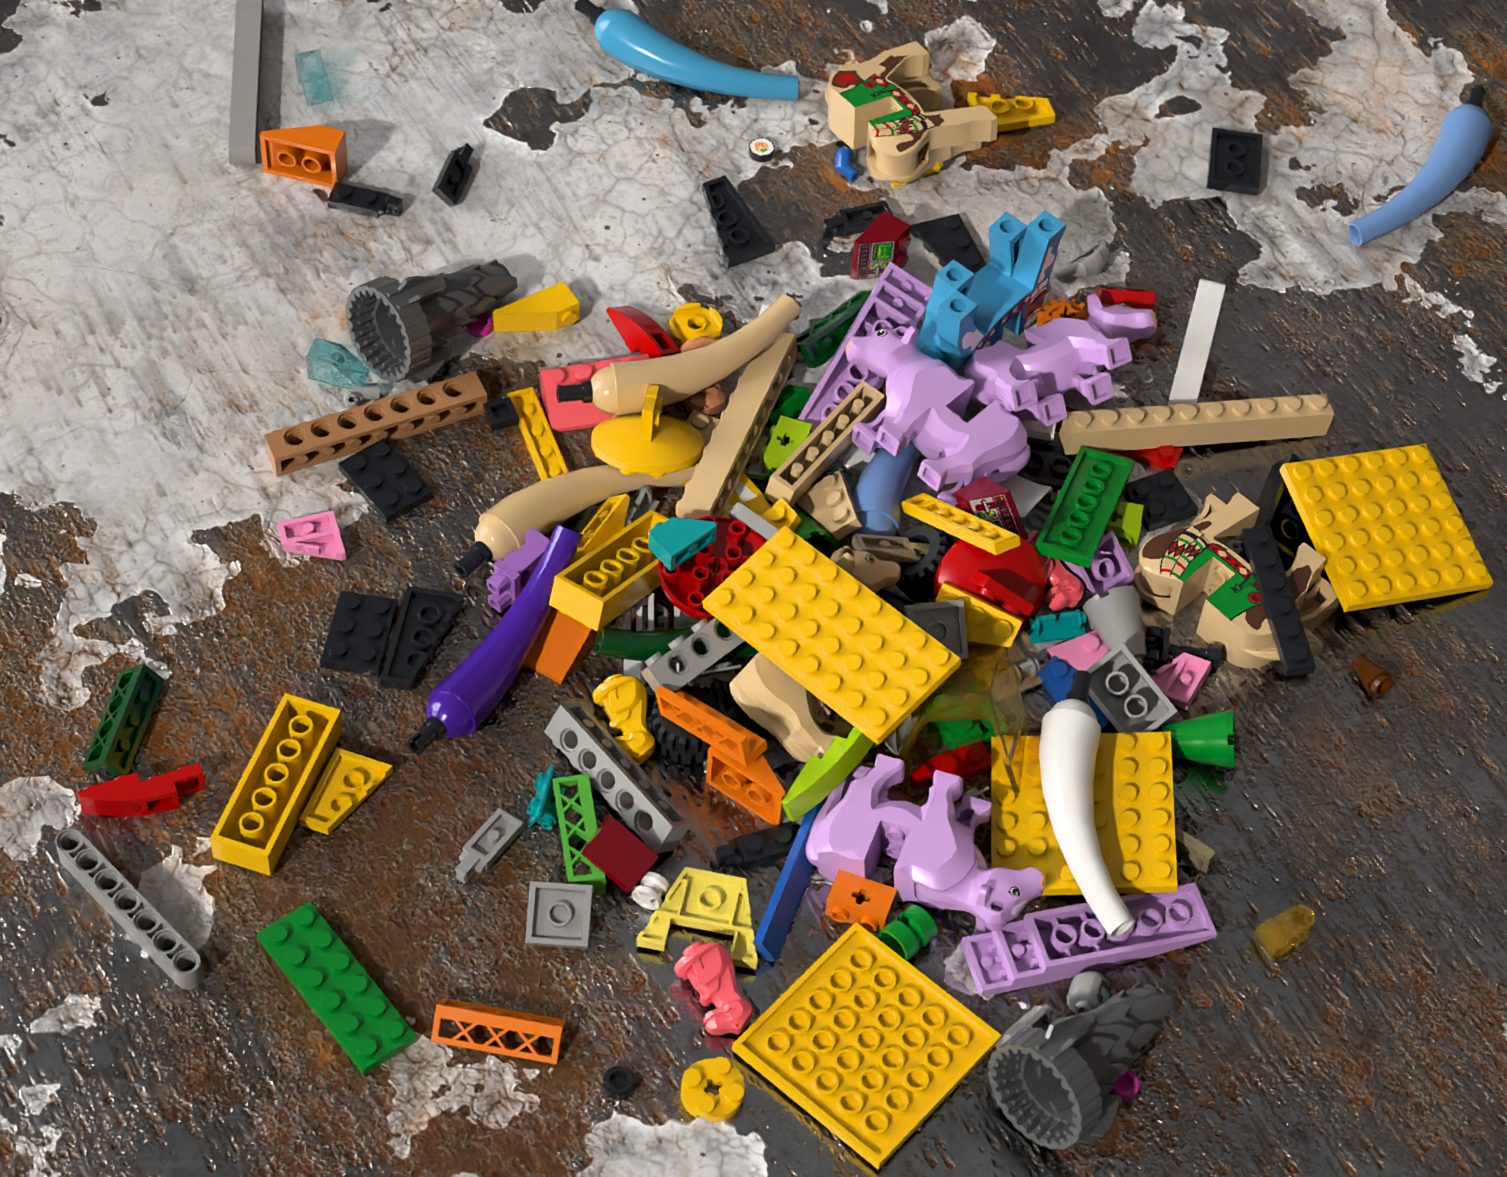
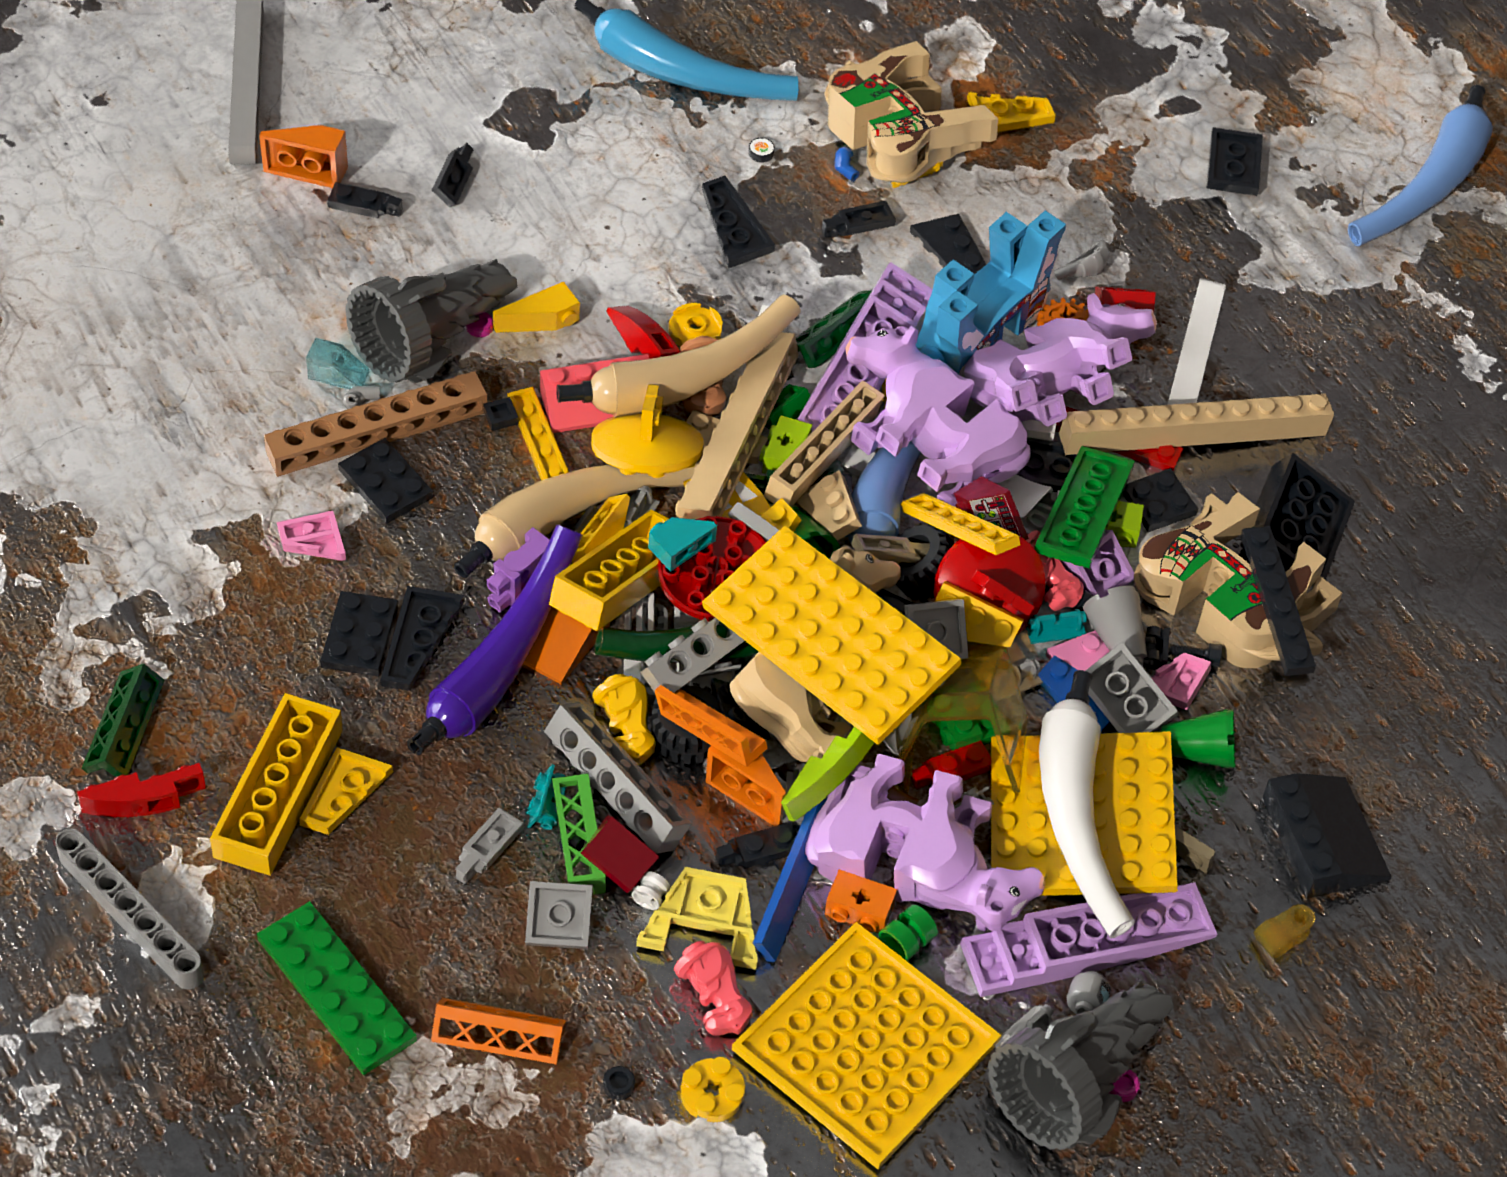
(313, 77): clear light blue slope -> none
(879, 245): dark red slope -> none
(1324, 833): none -> black slope
(1375, 678): reddish brown cone -> none
(1385, 527): yellow plate -> none

